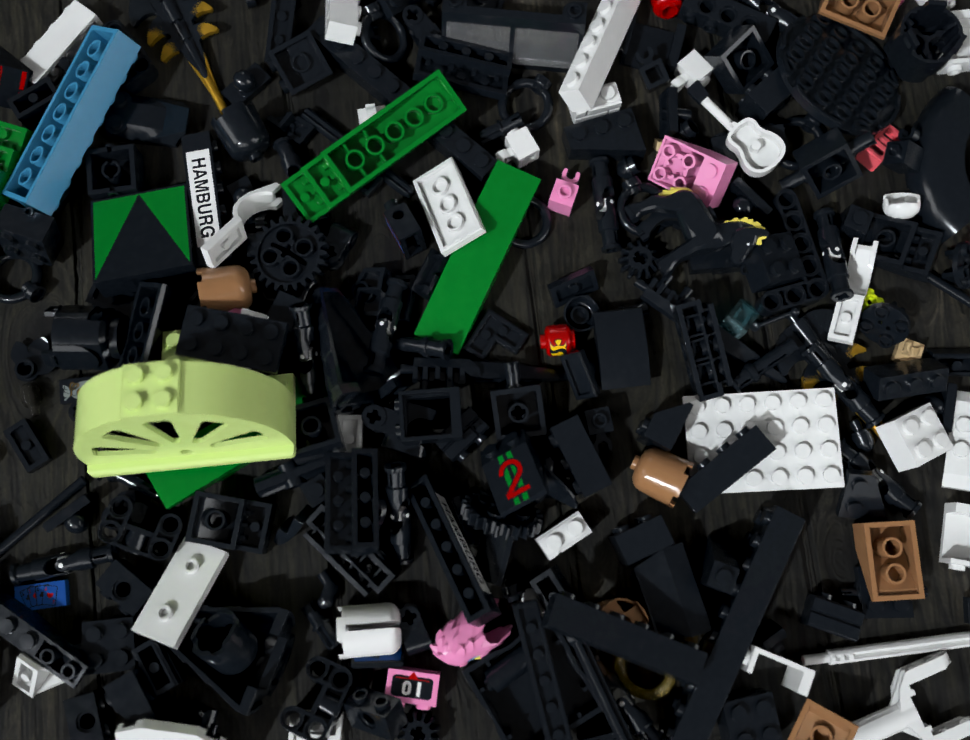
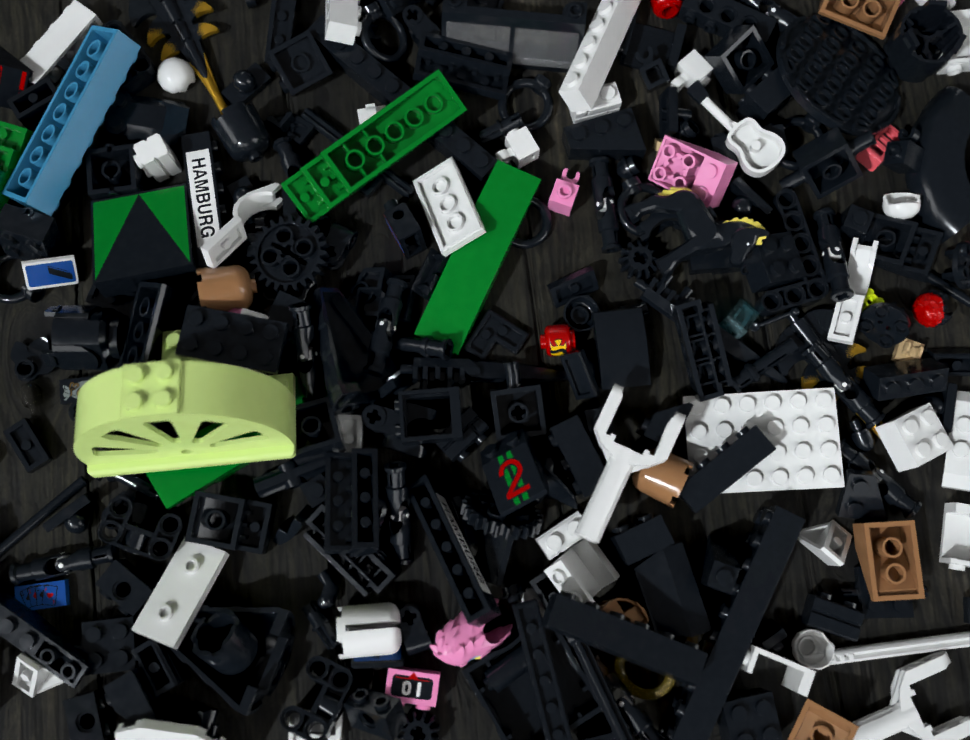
(50, 272): none -> slope
(156, 158): none -> white brick
(175, 75): none -> white hair
(582, 571): none -> white panel
(619, 466): none -> white piece
(813, 642): none -> white hair
(827, 542): none -> white slope
(930, 309): none -> red piece

